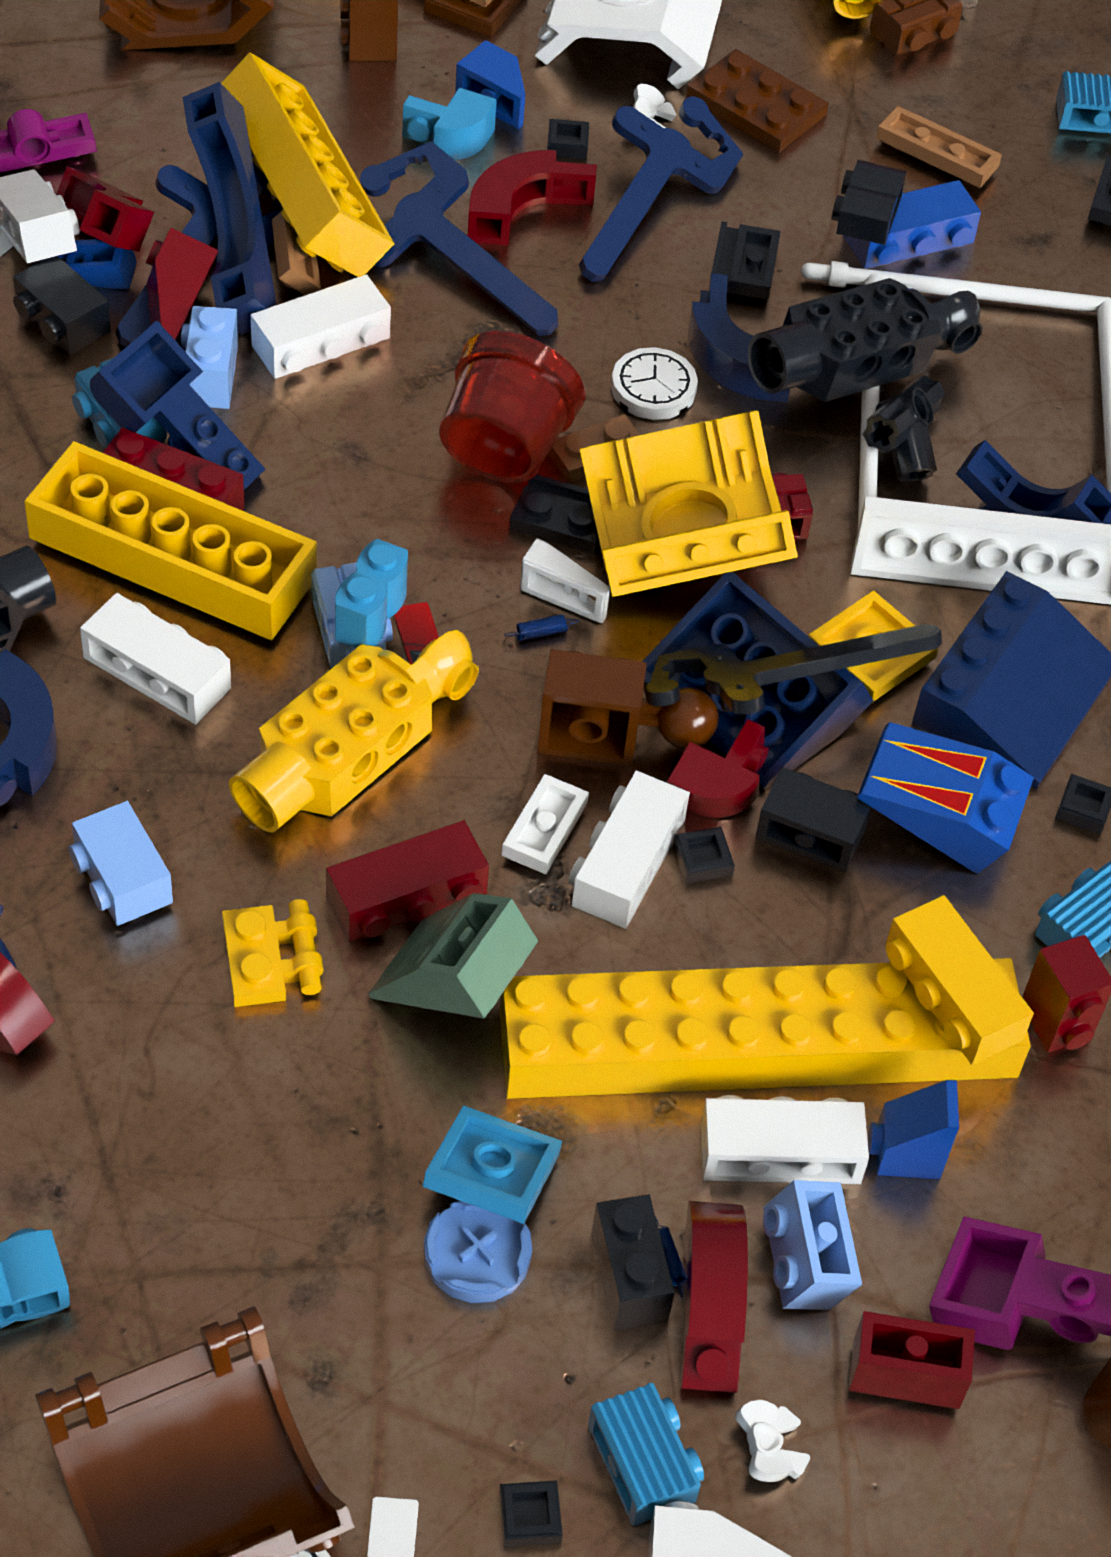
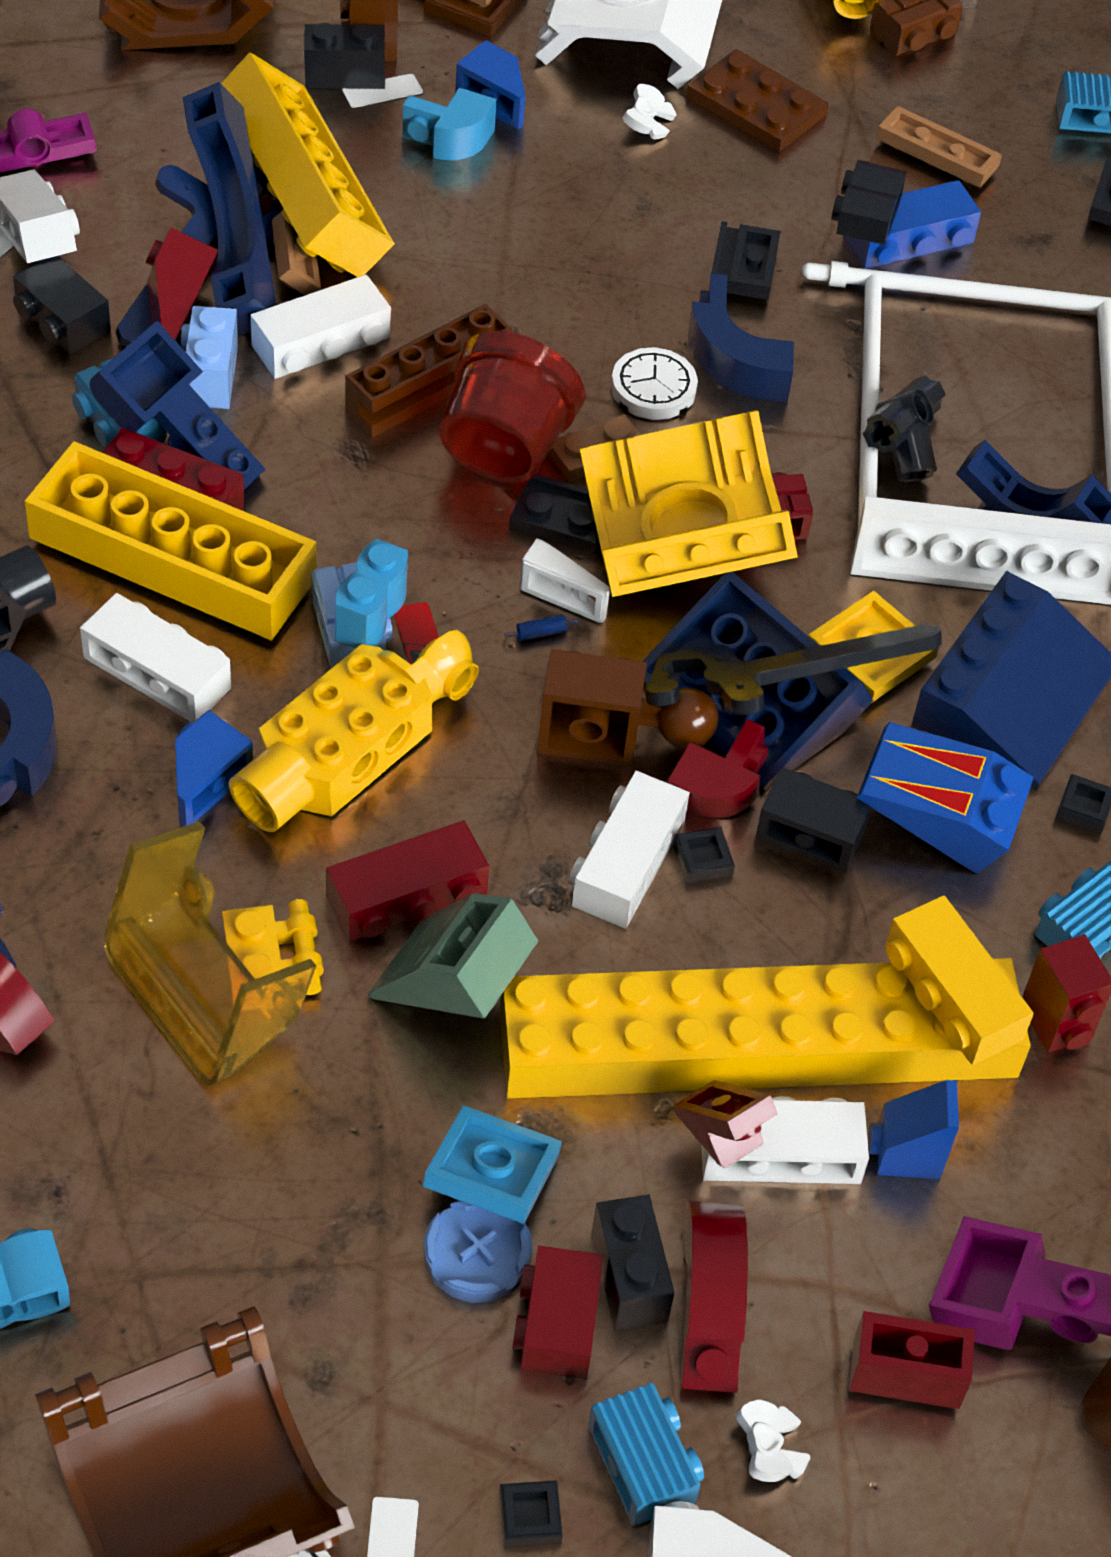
(102, 264): blue slope -> none
(105, 210): dark red arch -> none
(121, 863): light blue brick -> none
(183, 966): none -> clear yellow windscreen
(206, 759): none -> blue slope
(344, 56): none -> black brick
(395, 88): none -> white sticker
(414, 374): none -> reddish brown brick
(422, 219): dark blue piece -> none
(521, 183): dark red arch -> none
(545, 824): white plate -> none
(561, 1312): none -> dark red brick
(568, 138): black tile -> none
(666, 154): dark blue piece -> none
(673, 1260): blue piece -> none
(726, 1119): none -> slope
(811, 1245): light blue brick -> none
(861, 339): black brick -> none

